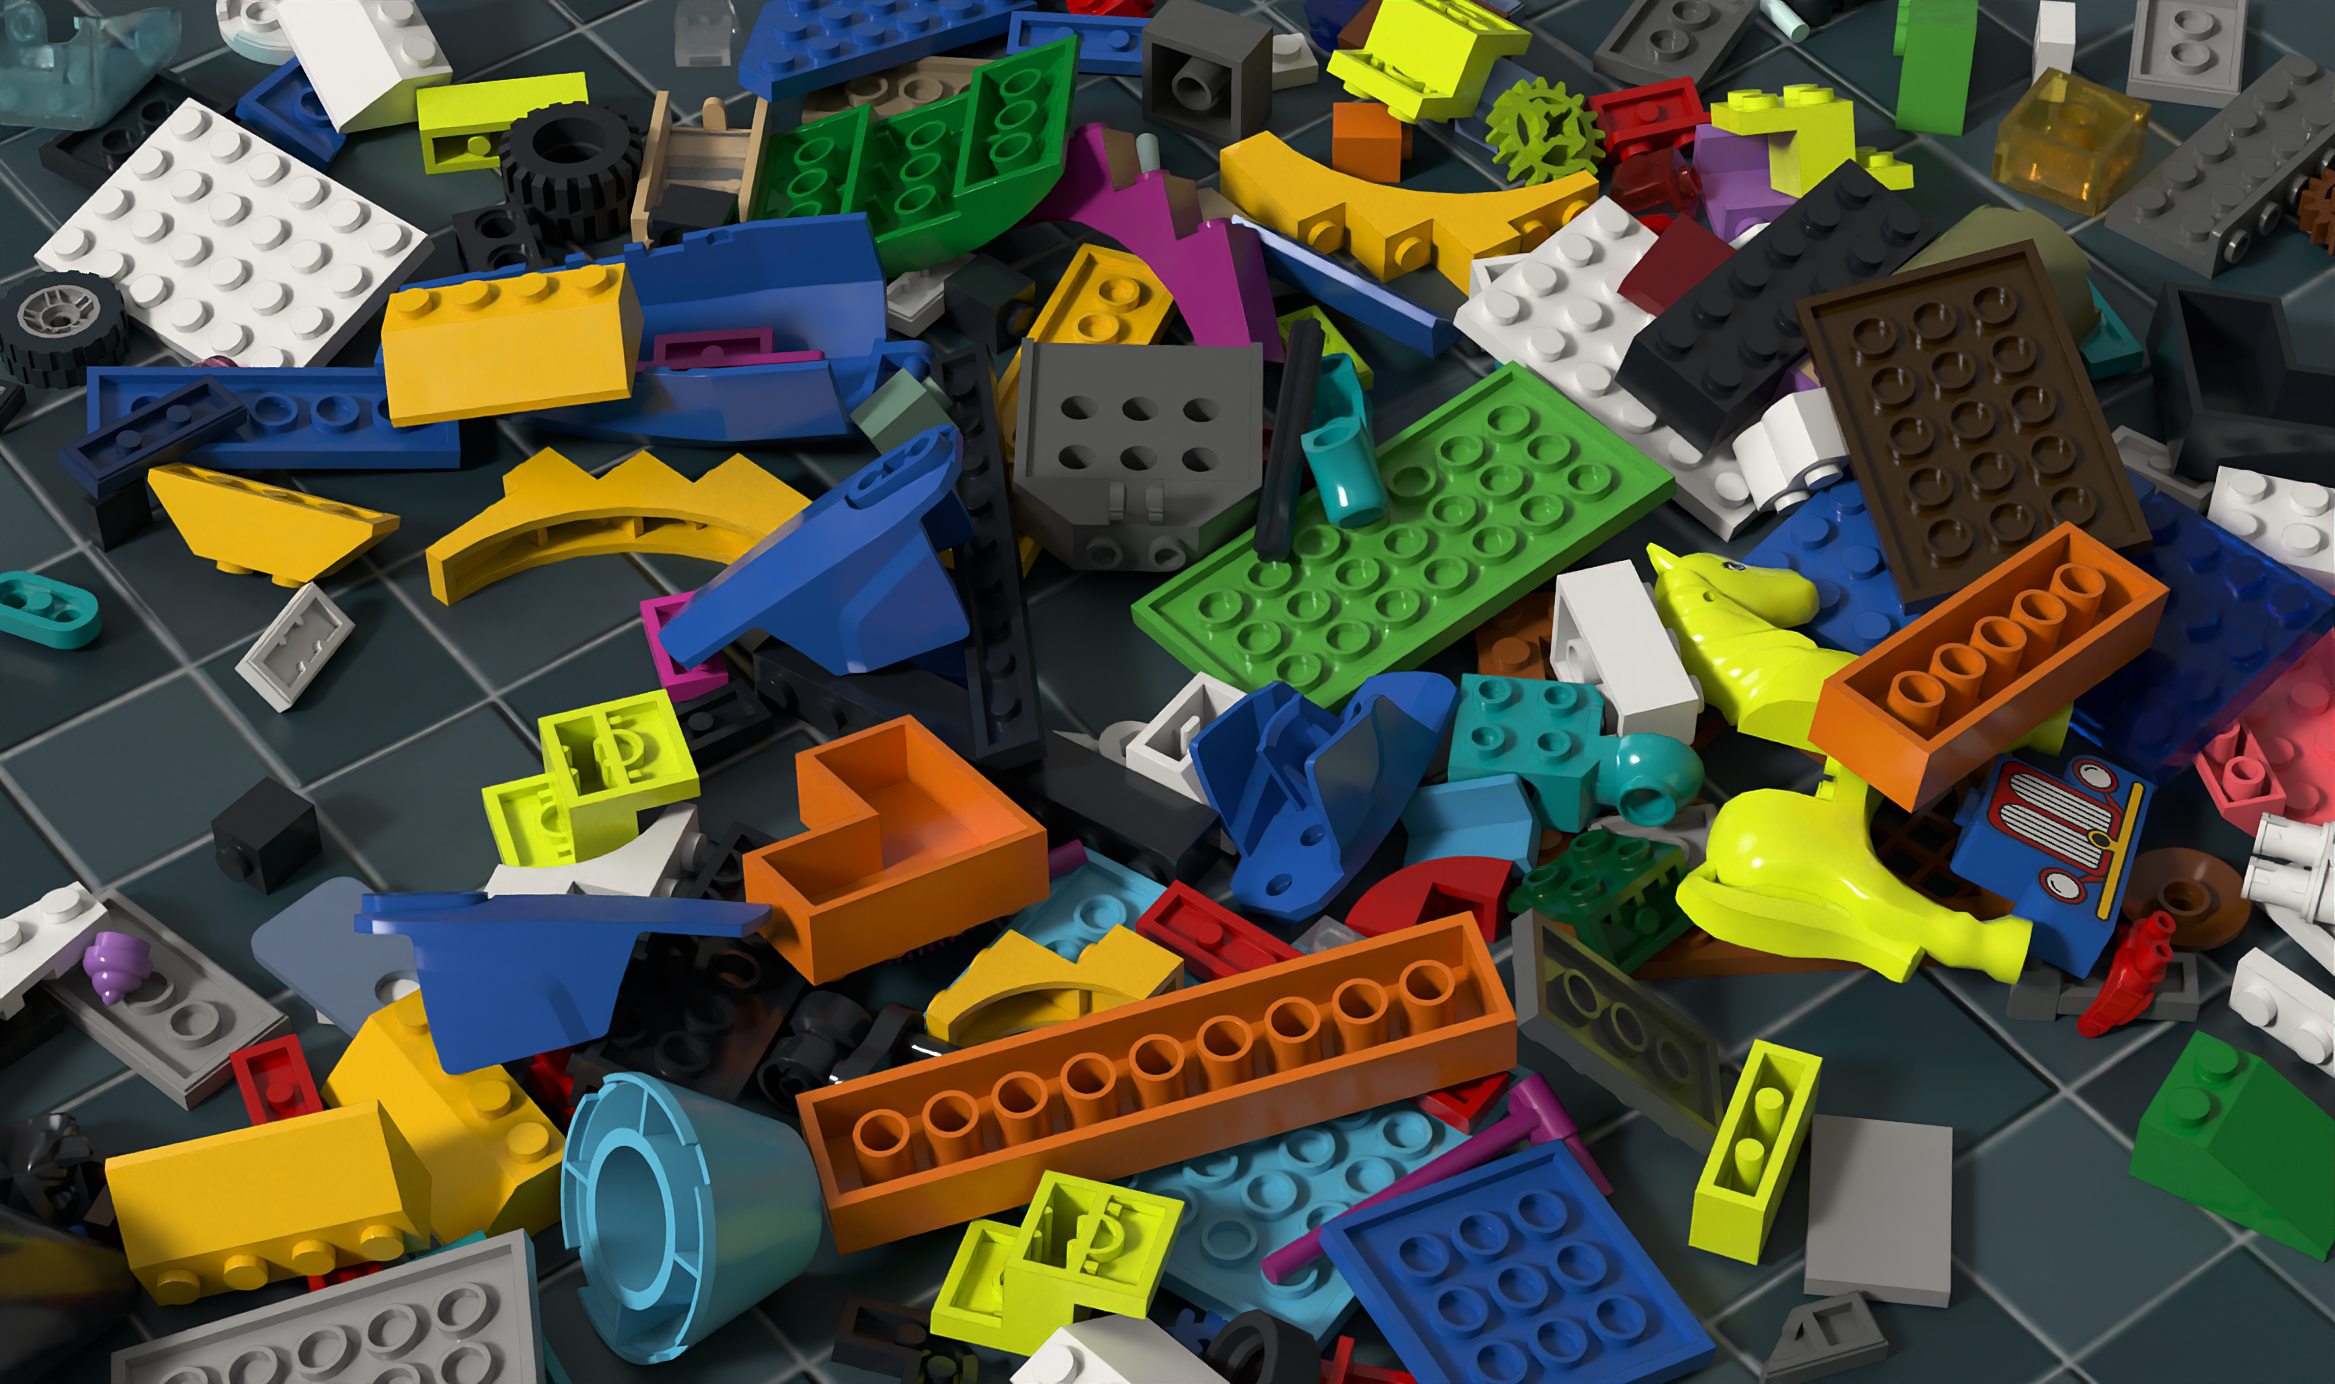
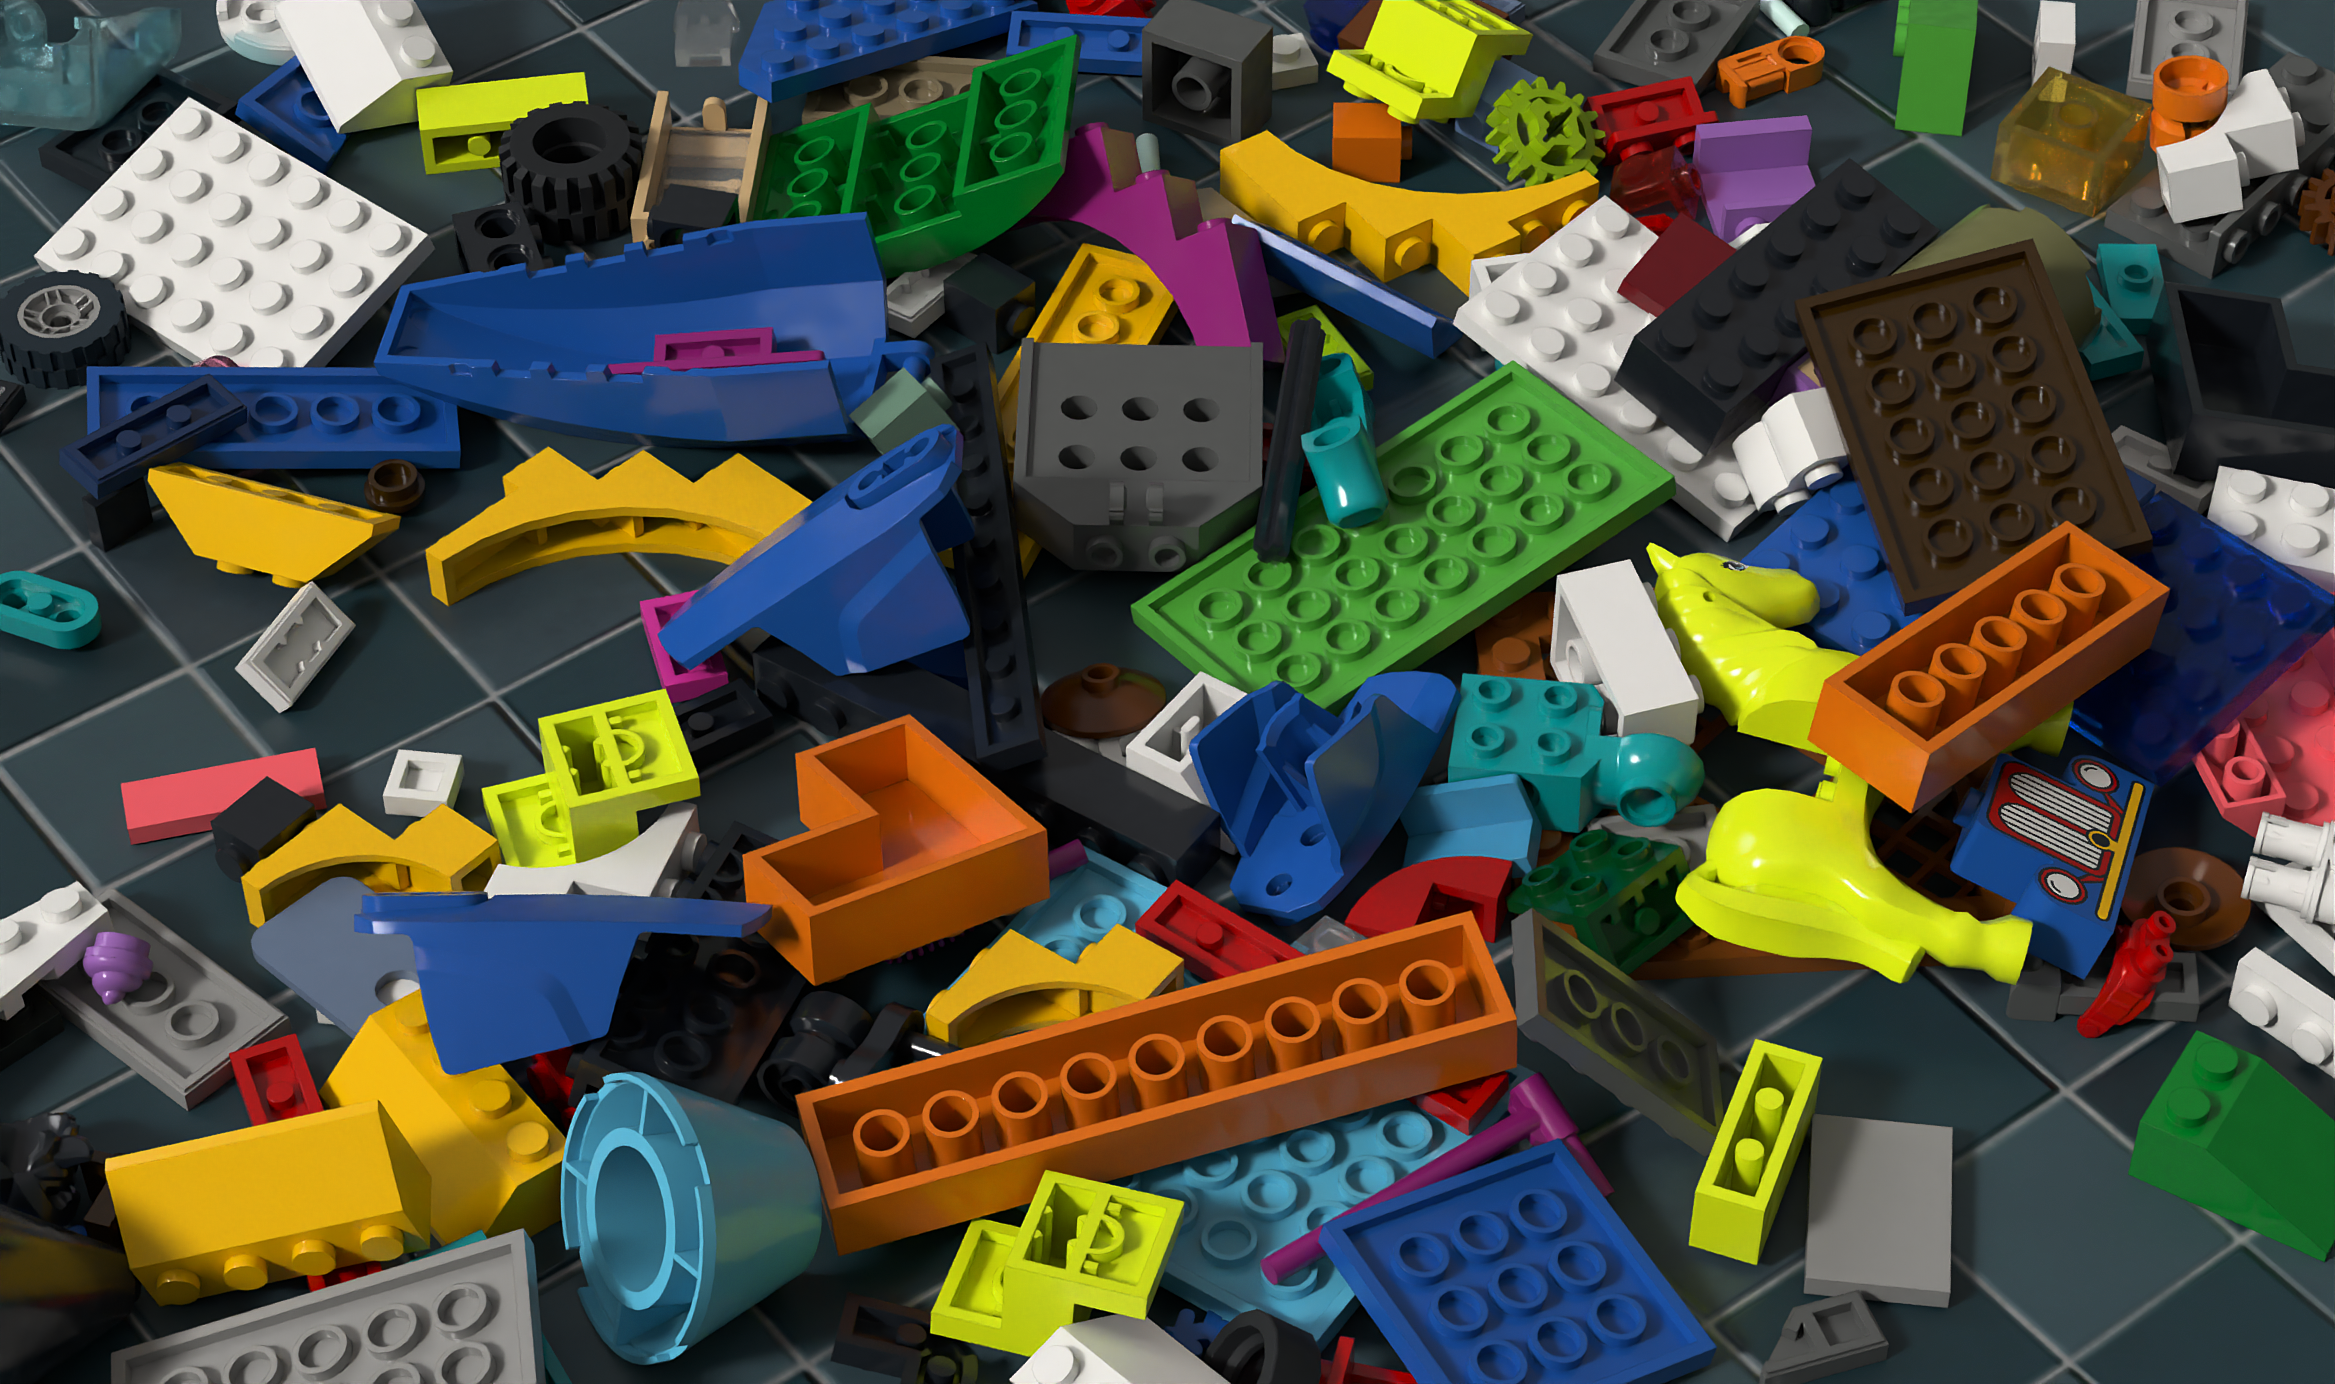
(192, 799): none -> coral tile
(394, 487): none -> dark brown plate
(422, 782): none -> white plate
(430, 856): none -> yellow arch
(511, 344): yellow slope -> none
(1102, 702): none -> reddish brown dish
(1768, 71): none -> orange piece
(1806, 136): neon yellow bracket -> none
(2131, 282): none -> teal plate
(2186, 98): none -> orange wheel
(2248, 141): none -> white arch

